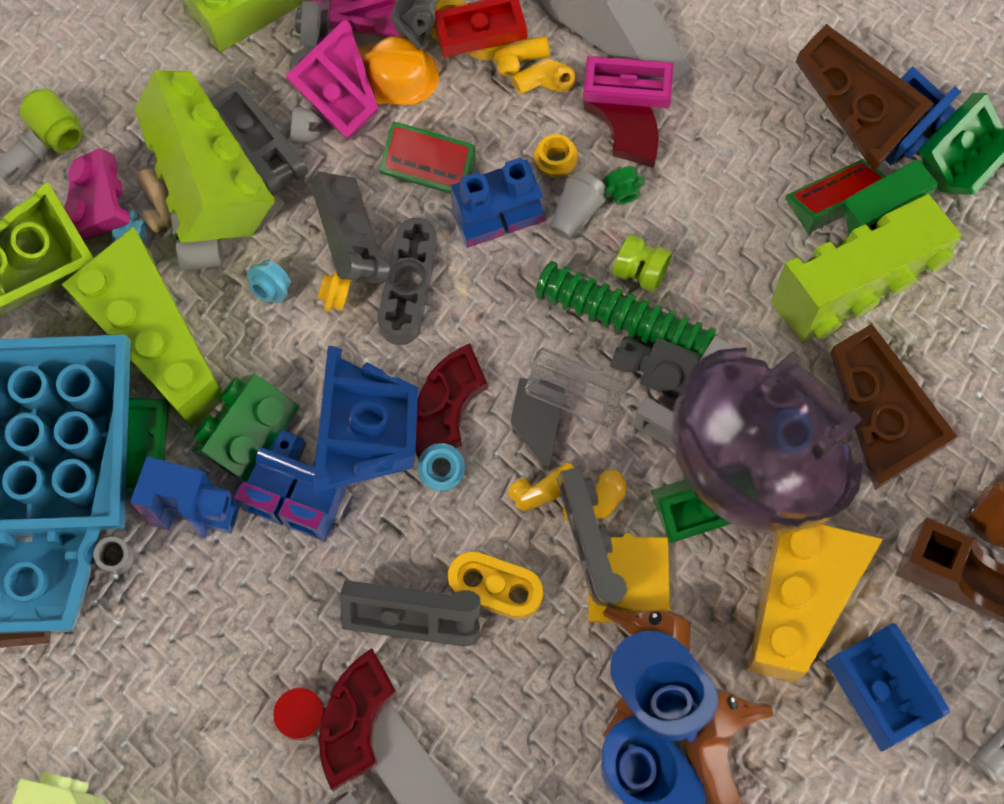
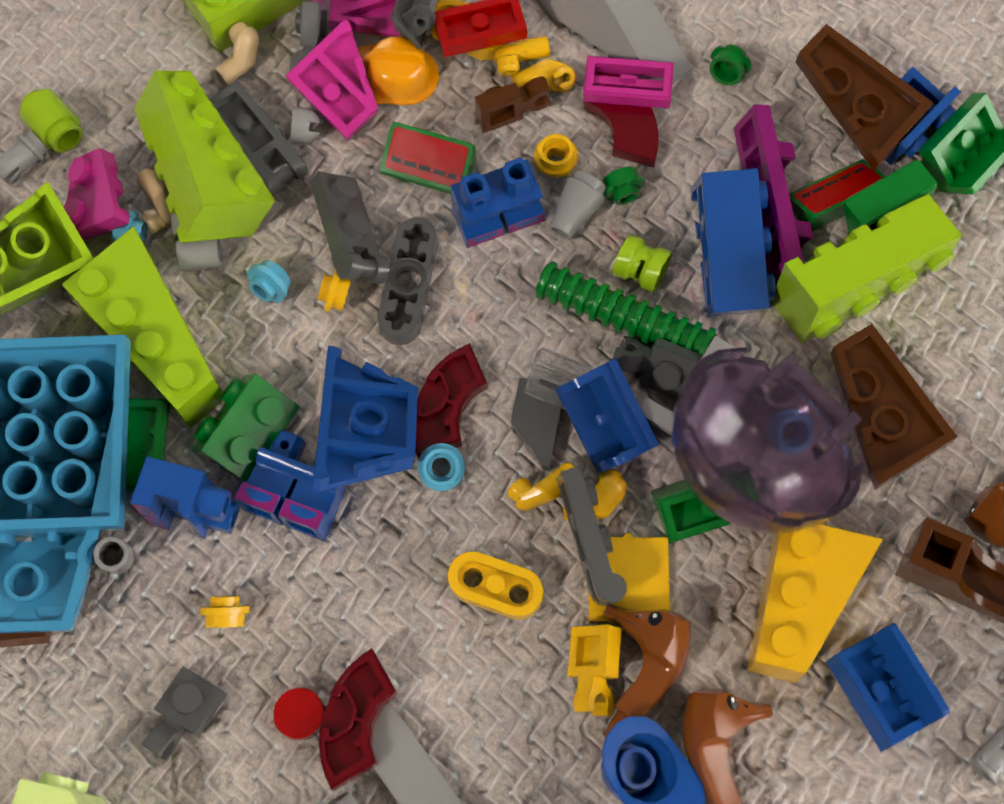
(186, 706): none -> dark grey plate
(224, 612): none -> yellow plate
(244, 53): none -> tan arm
(411, 613): dark grey plate -> none
(506, 104): none -> reddish brown plate
(592, 661): none -> yellow plate
(607, 416): none -> blue hinge
(663, 685): blue piece -> none
(729, 64): none -> green plate
(733, 242): none -> blue wedge
(761, 150): none -> magenta hinge

